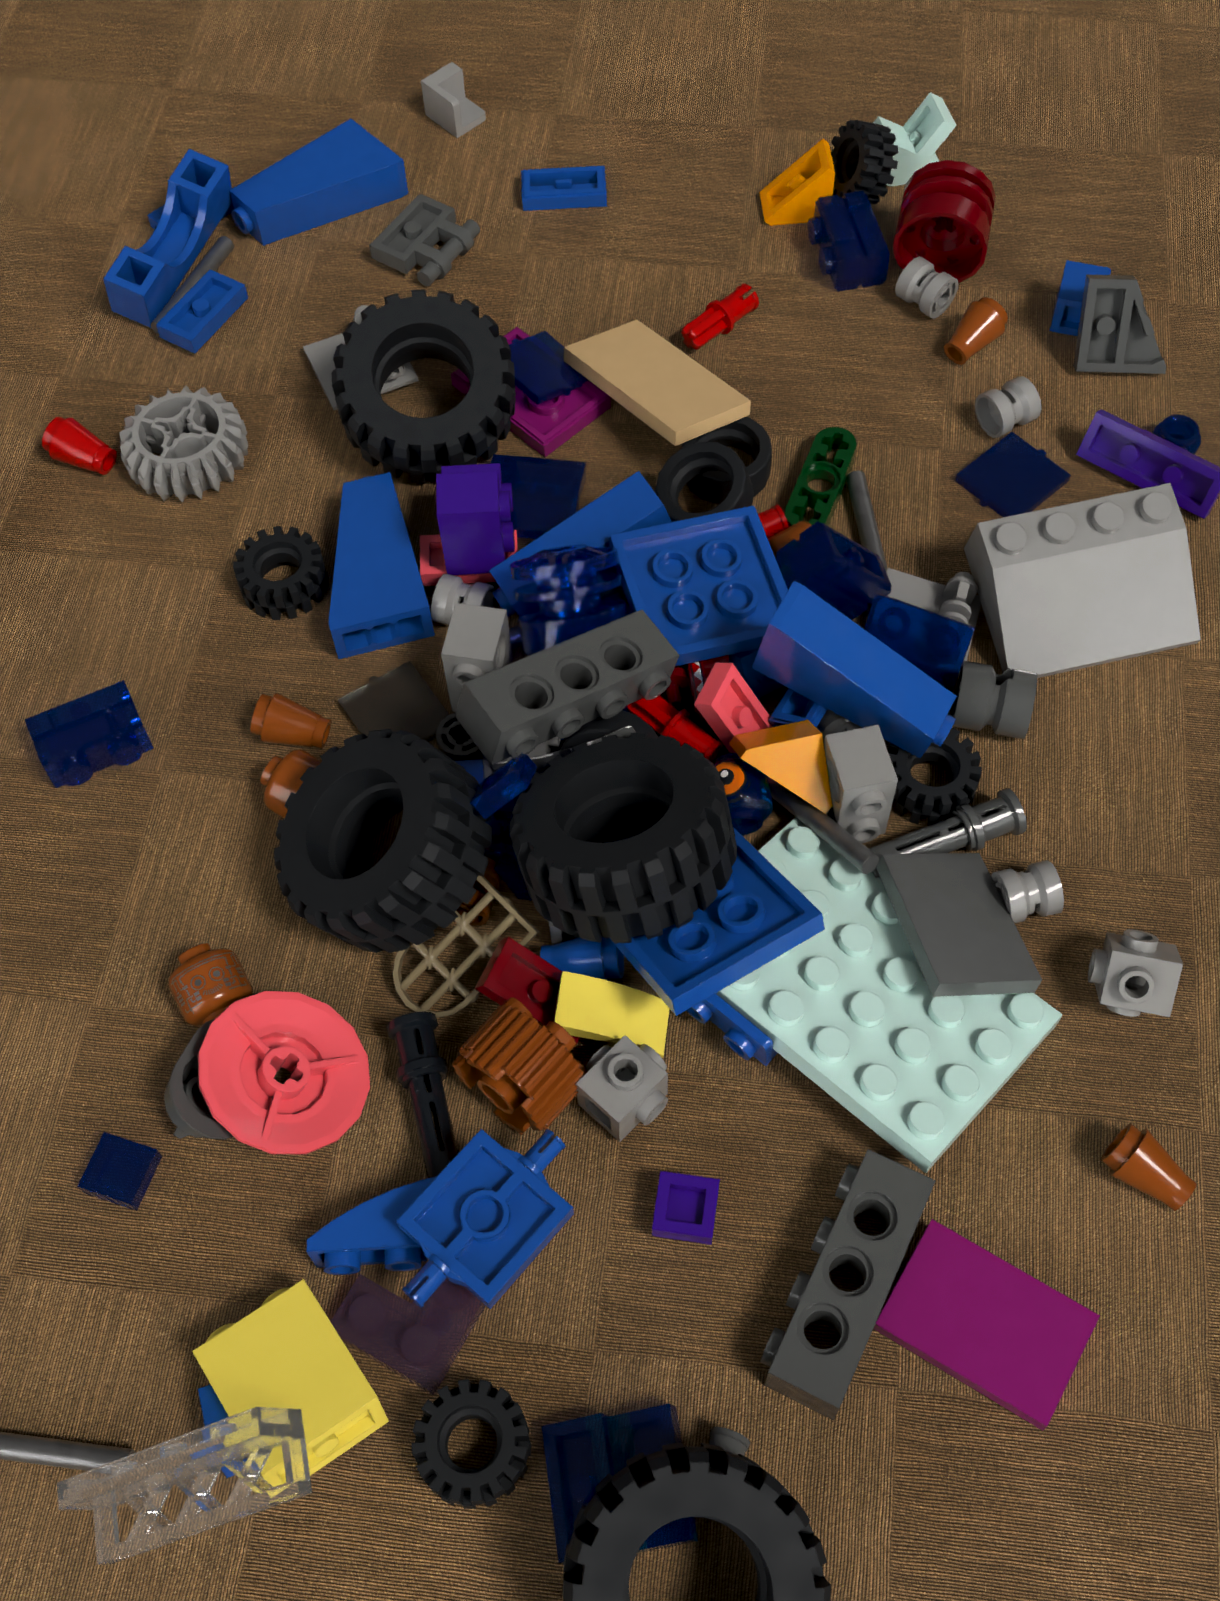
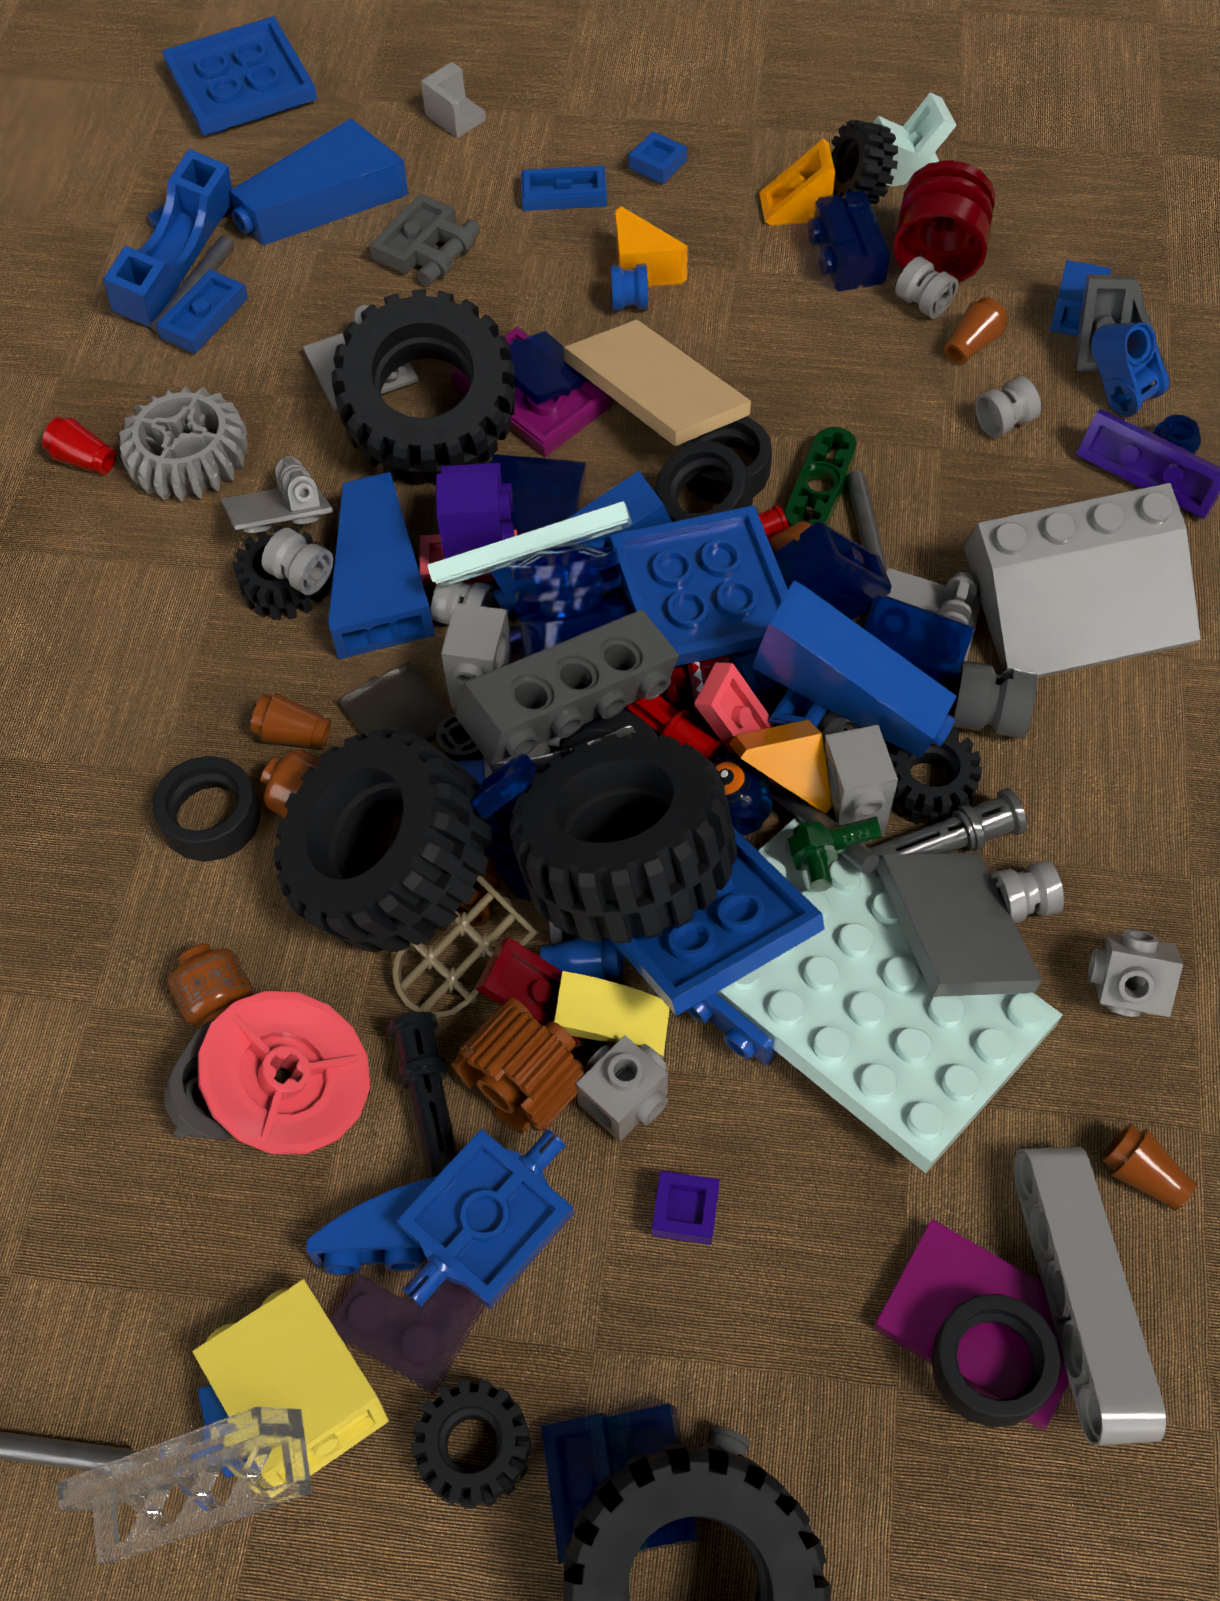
(89, 735): clear blue brick -> none
(120, 1171): clear blue tile -> none
(191, 778): none -> black tyre
(239, 75): none -> blue plate
(292, 558): none -> light grey wheel
(293, 500): none -> light grey hinge
(503, 553): none -> light aqua tile
(629, 287): none -> blue wheel
(645, 244): none -> light orange slope
(657, 157): none -> blue plate
(719, 317): red axle -> none
(817, 846): none -> dark green piece
(823, 1375): dark grey brick -> none
(1012, 477): clear blue piece -> none
(1023, 1321): none -> black tyre
(1088, 1298): none -> light grey beam
(1130, 362): none -> blue piece

